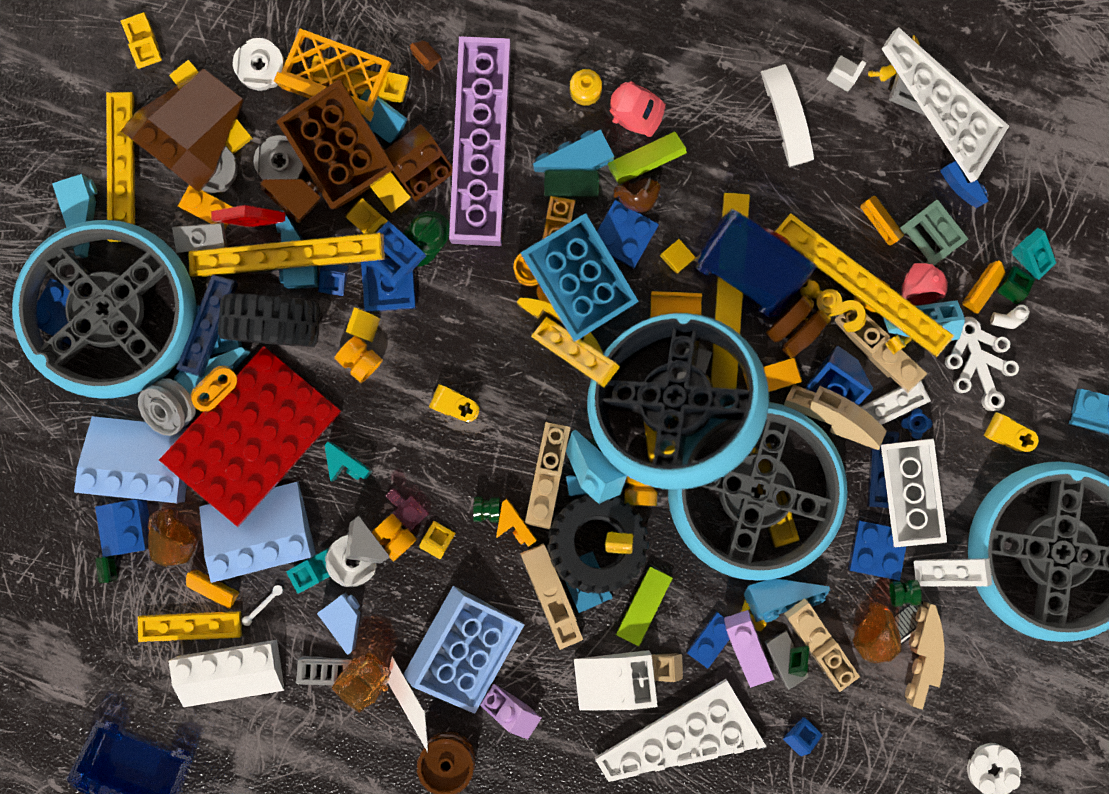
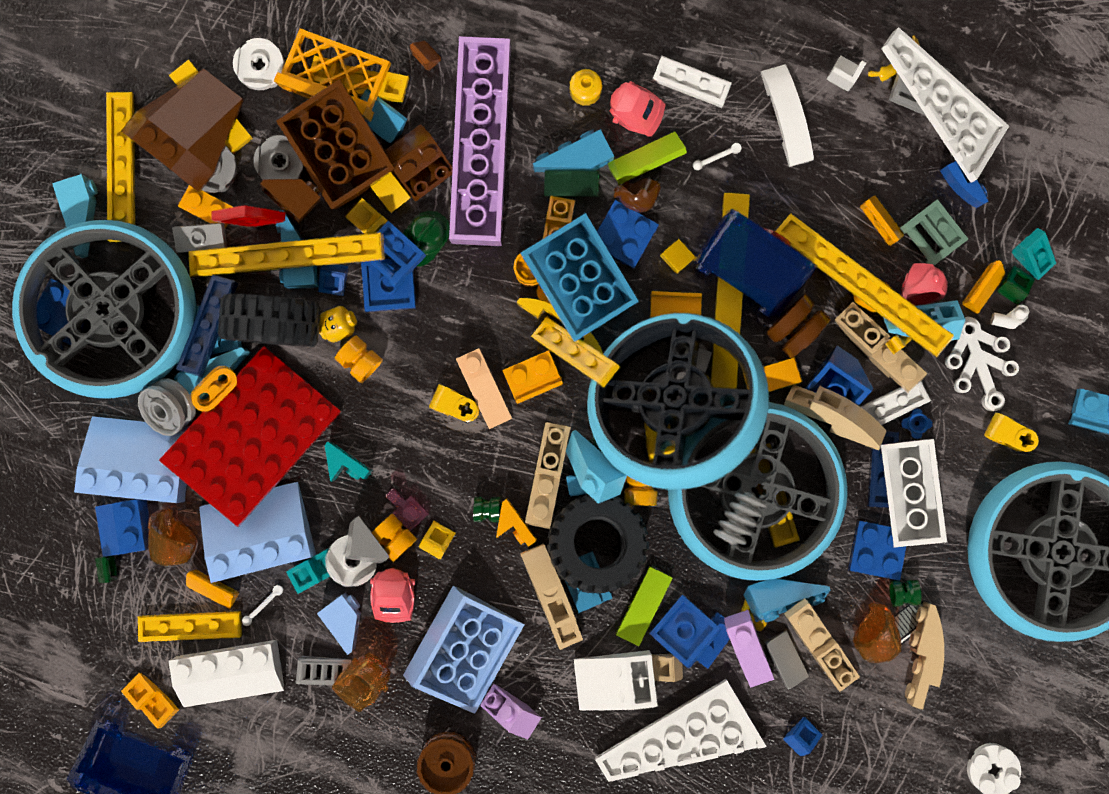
(141, 40): yellow slope -> none
(150, 699): none -> light orange slope
(337, 324): none -> yellow head
(363, 325): yellow slope -> none
(392, 596): none -> coral helmet
(408, 702): white sticker -> none
(484, 388): none -> light nougat slope
(532, 377): none -> light orange plate
(619, 543): yellow slope -> none
(685, 631): none -> blue plate
(691, 81): none -> white tile
(735, 148): none -> white hinge
(740, 518): none -> light grey piece
(799, 661): dark green slope -> none
(832, 304): yellow piece -> none
(953, 572): white plate -> none

